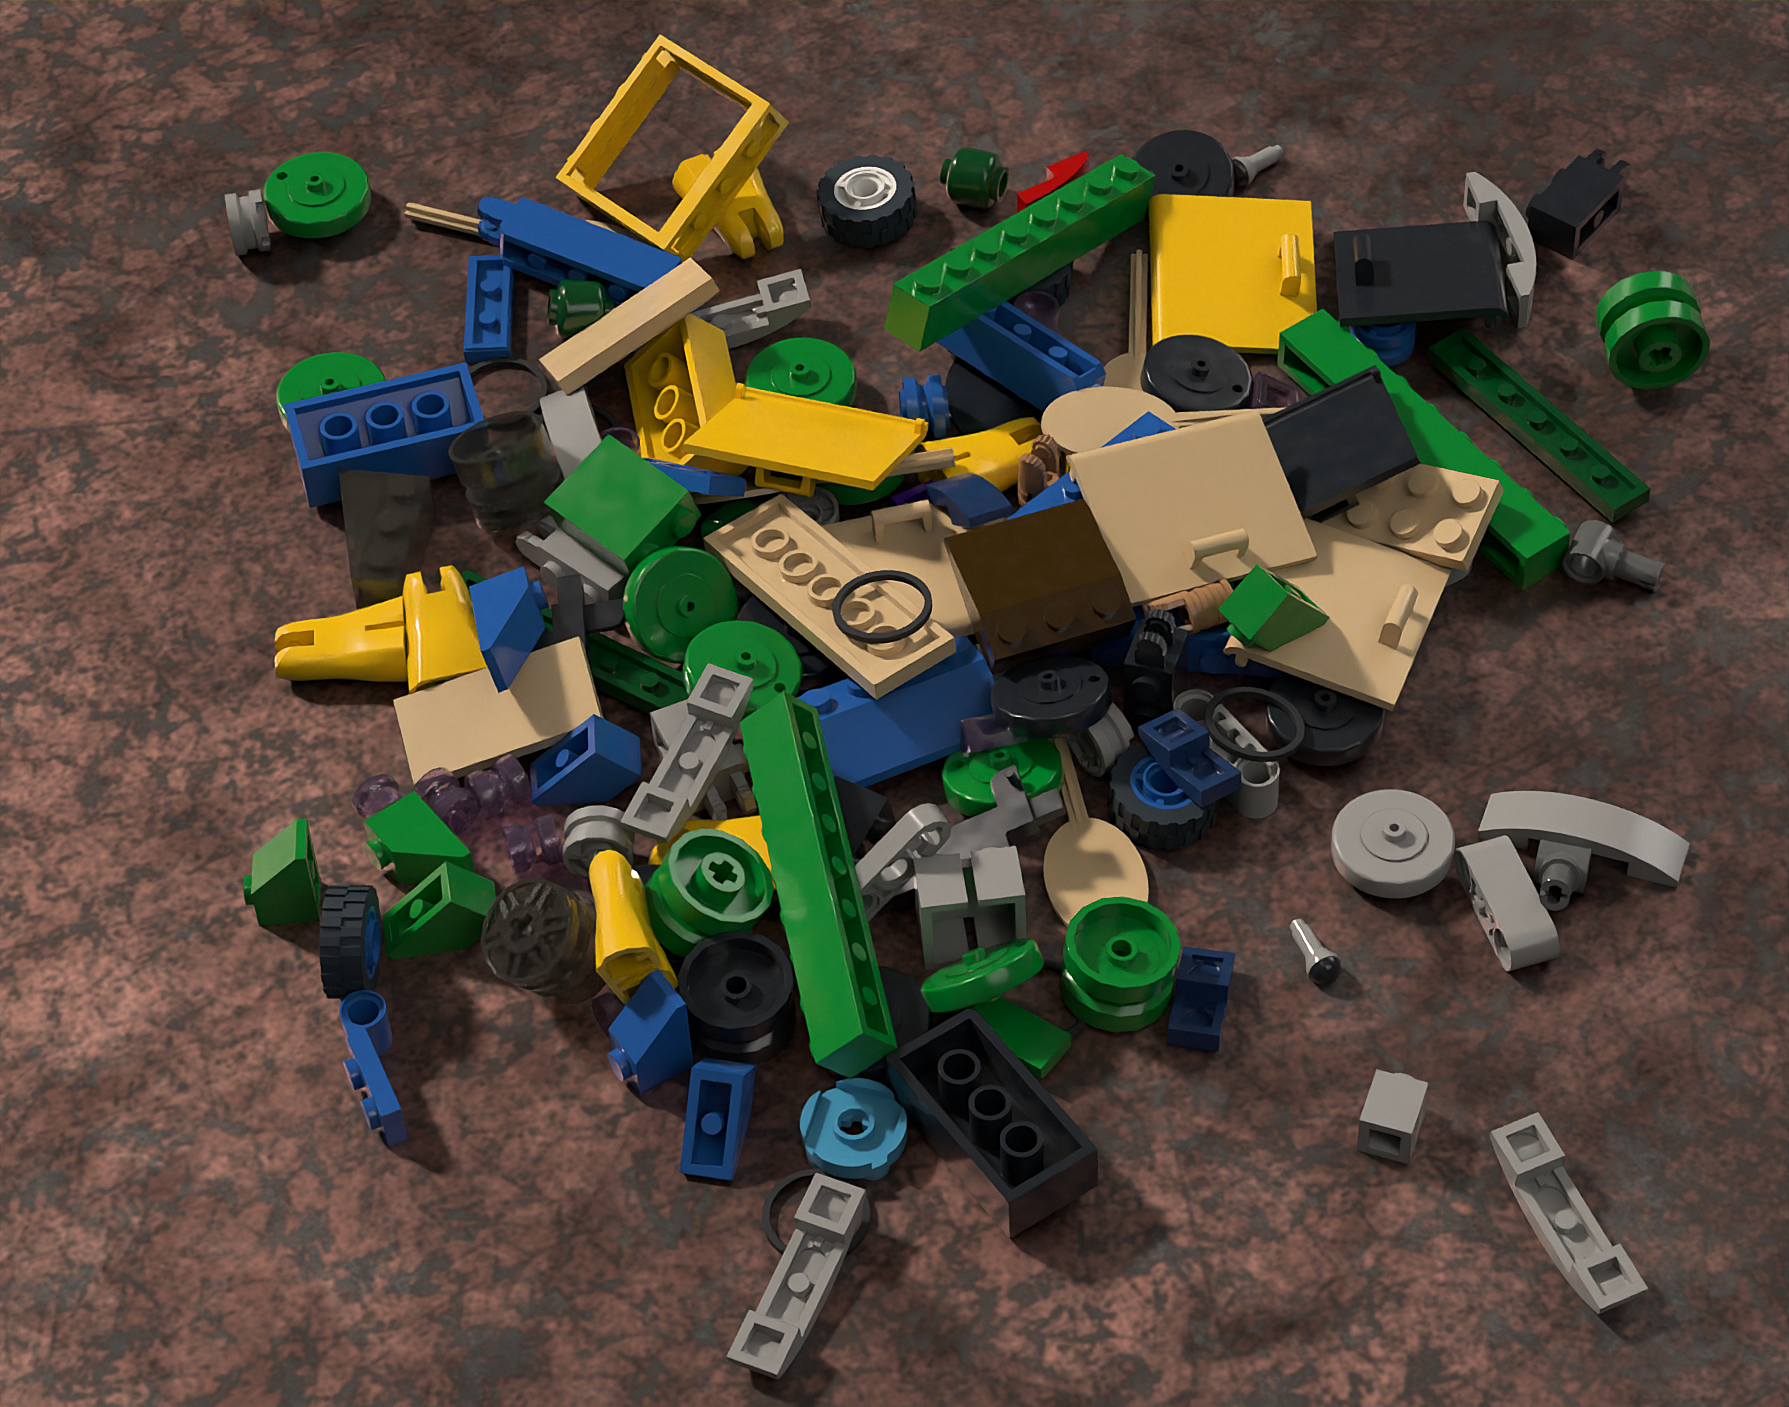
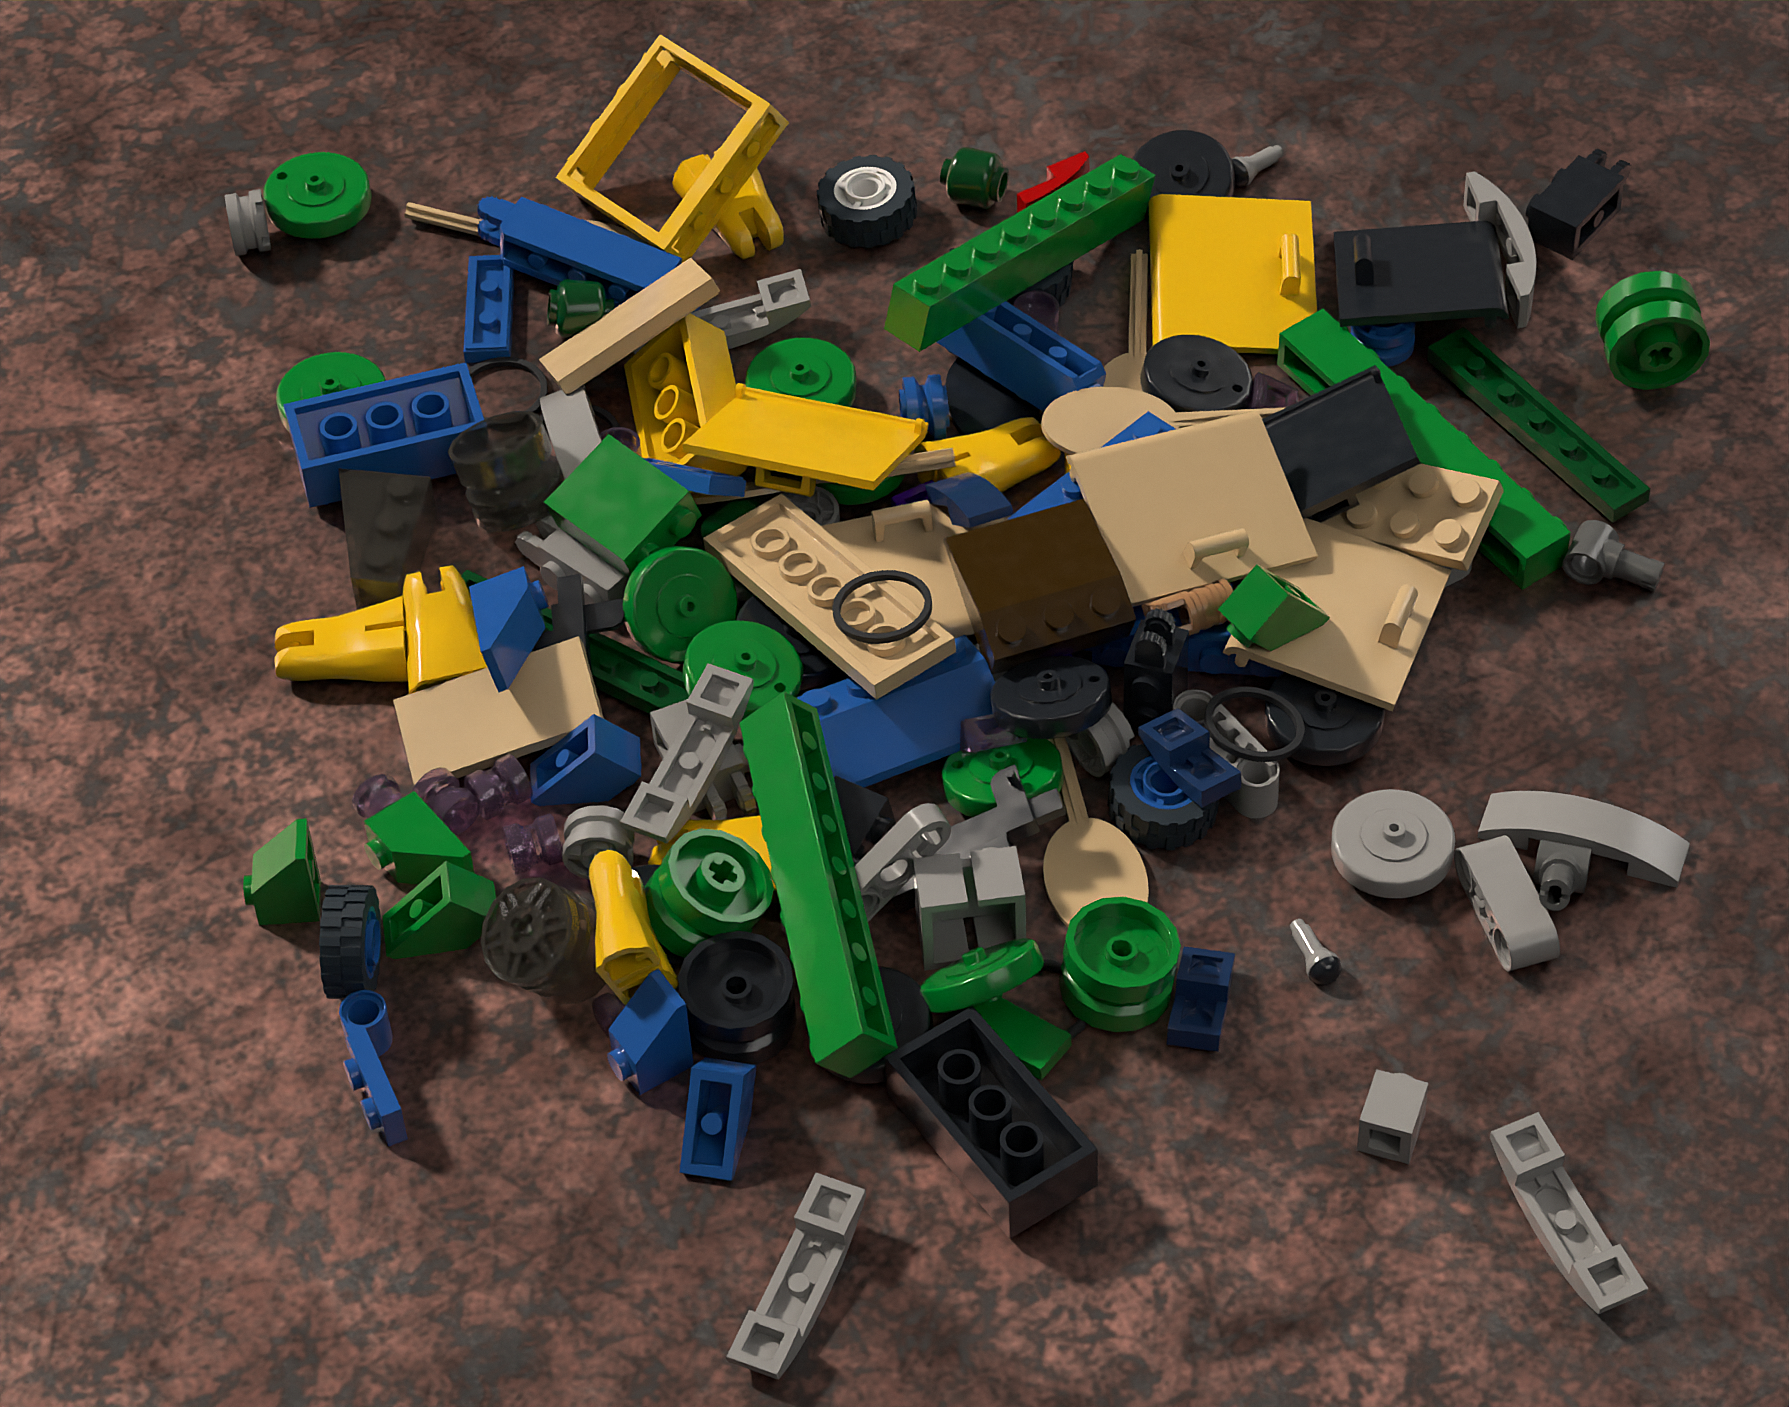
(798, 1177): black piece -> none
(858, 1155): dark azure plate -> none
(1033, 468): medium nougat hinge -> none

